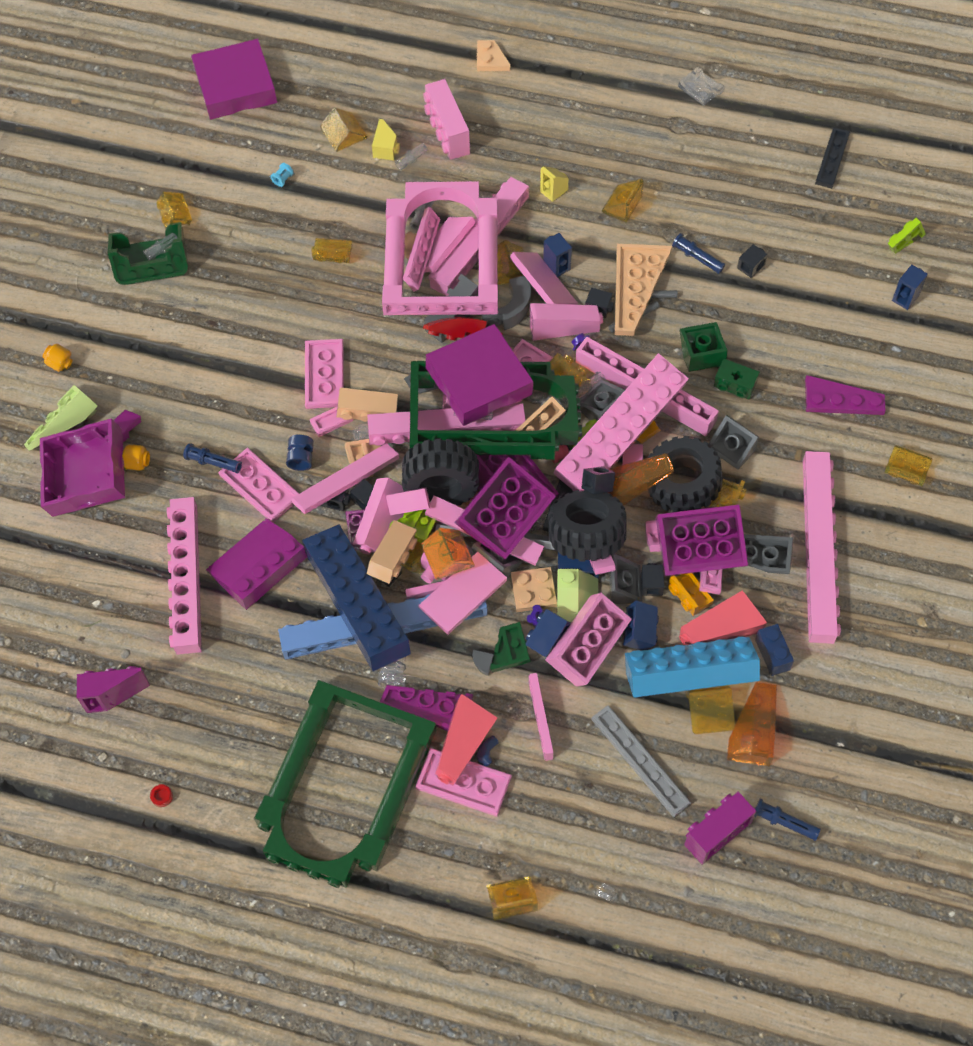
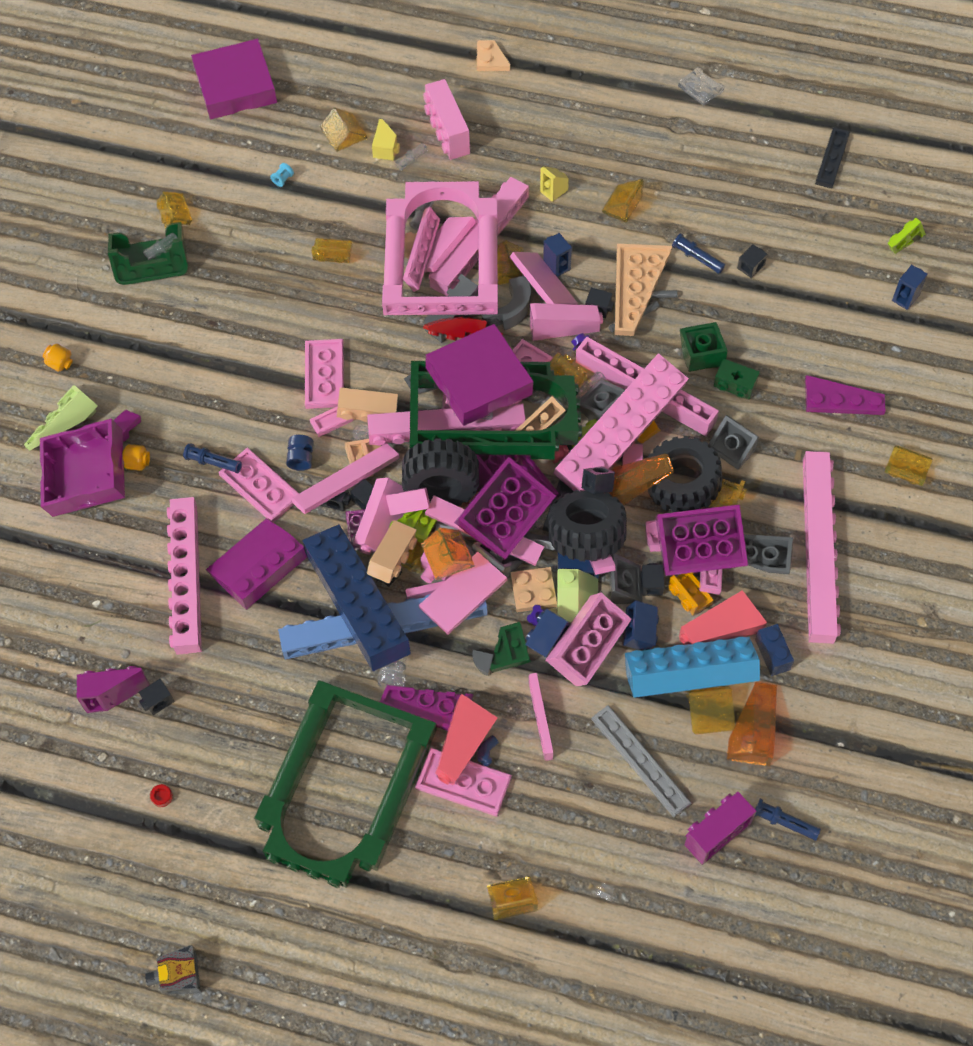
(155, 697): none -> black brick
(176, 972): none -> torso

